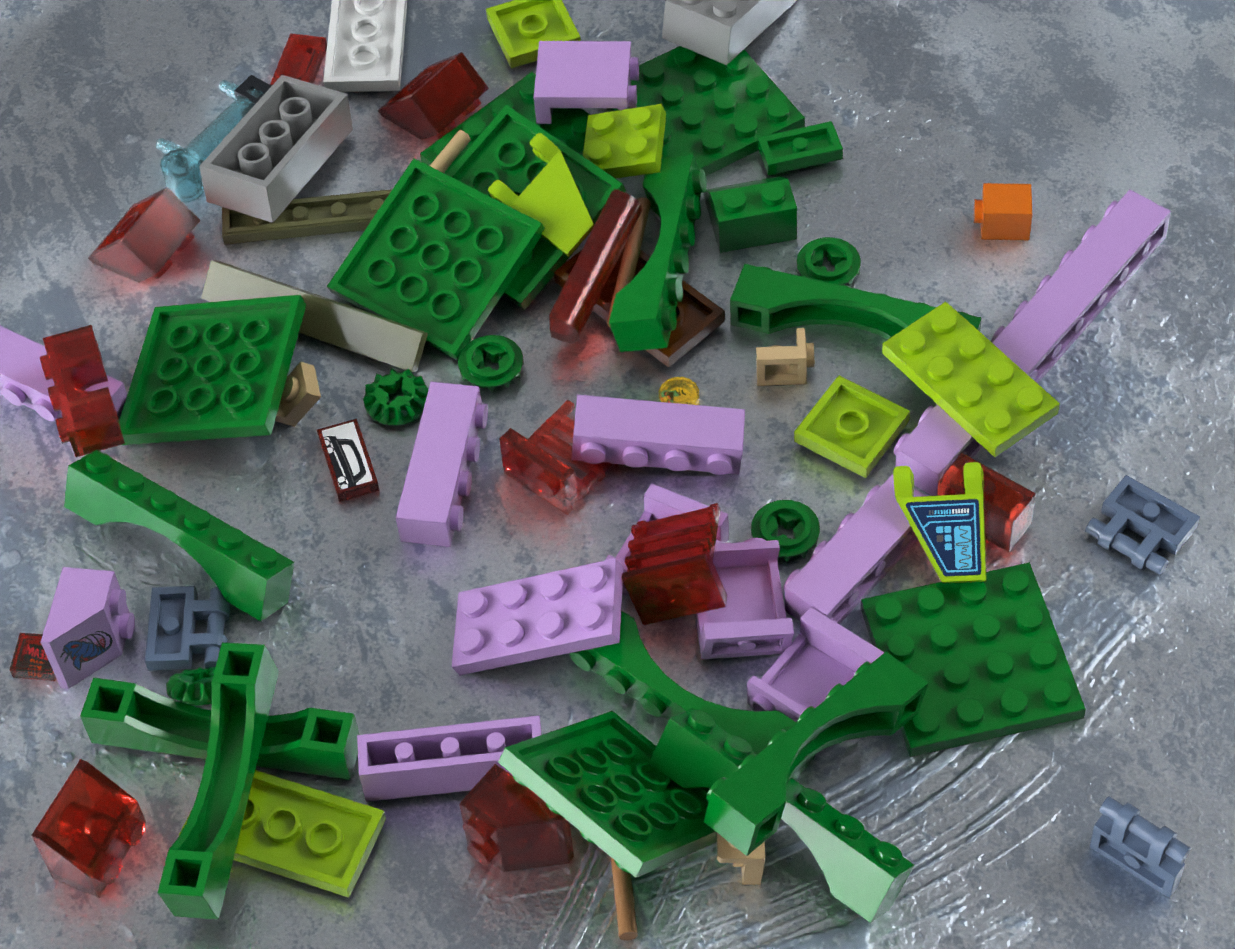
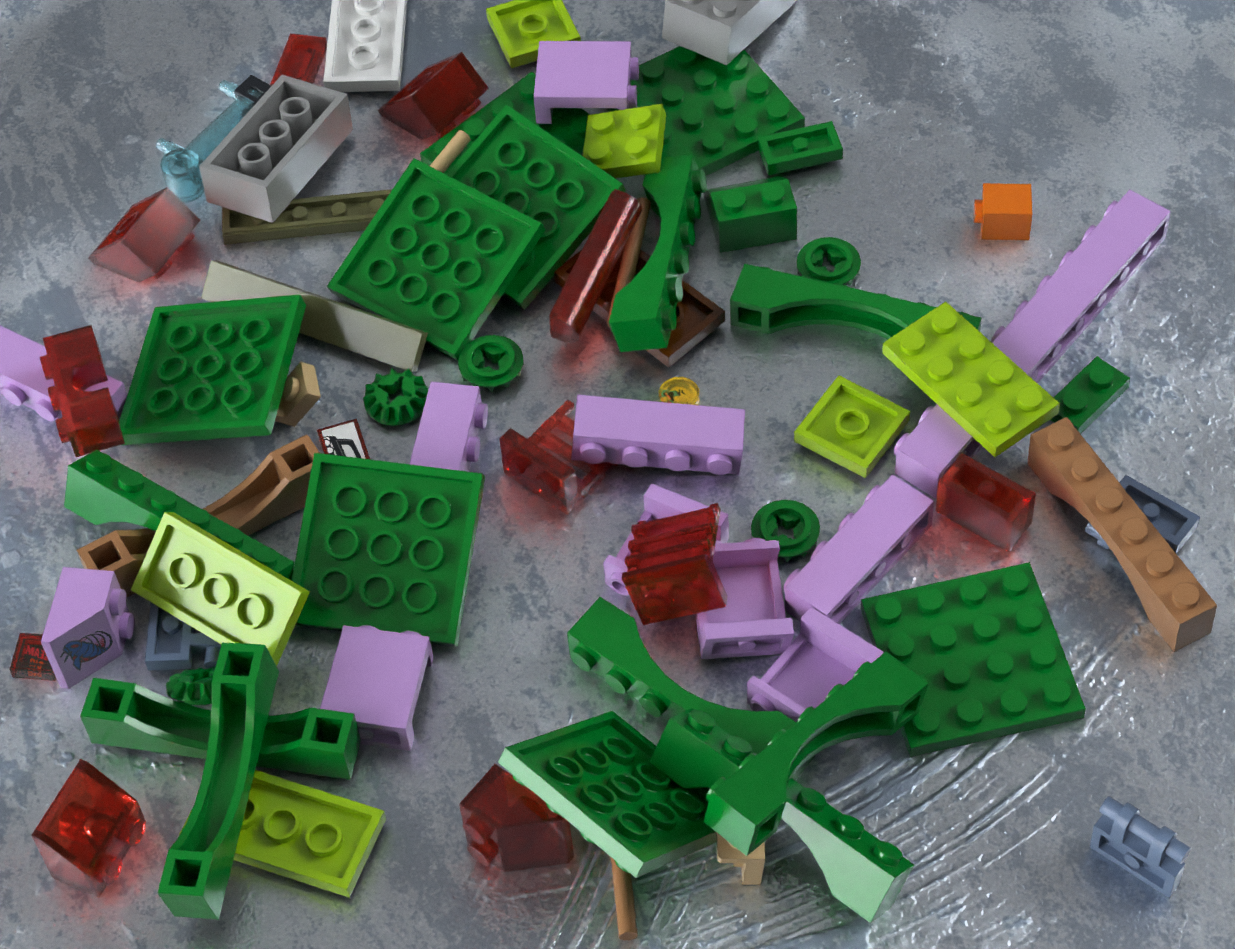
(218, 587): none -> lime plate
(264, 497): none -> medium nougat arch
(378, 681): none -> lavender panel
(387, 546): none -> green plate
(436, 757): lavender brick -> none
(538, 617): lavender plate -> none
(550, 199): lime flag -> none
(785, 363): tan bracket -> none
(948, 525): flag -> none
(1090, 393): none -> green plate
(1163, 583): none -> medium nougat arch

